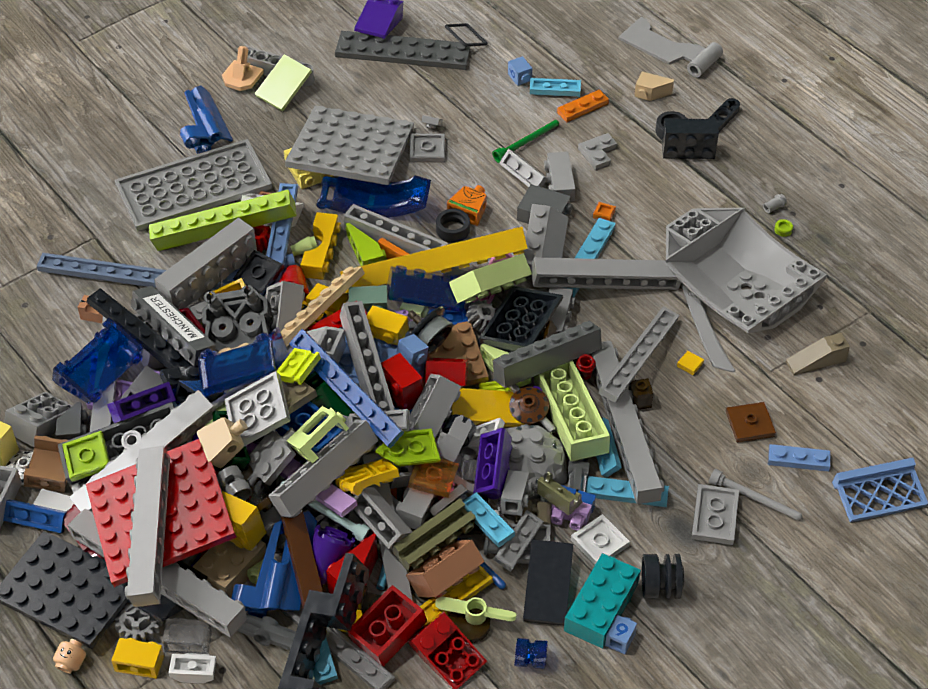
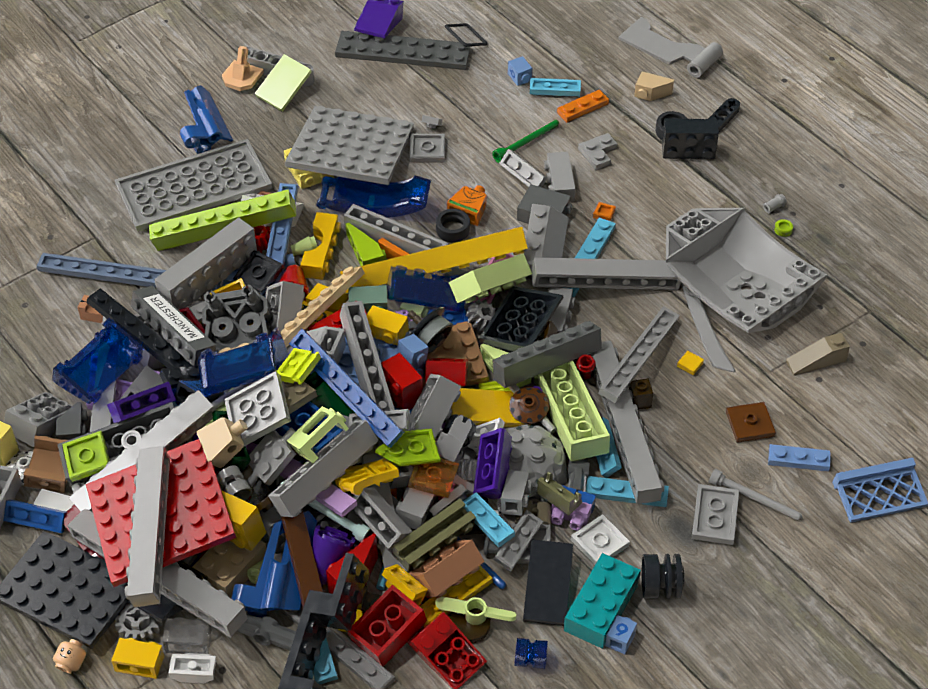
(405, 583): none -> yellow panel

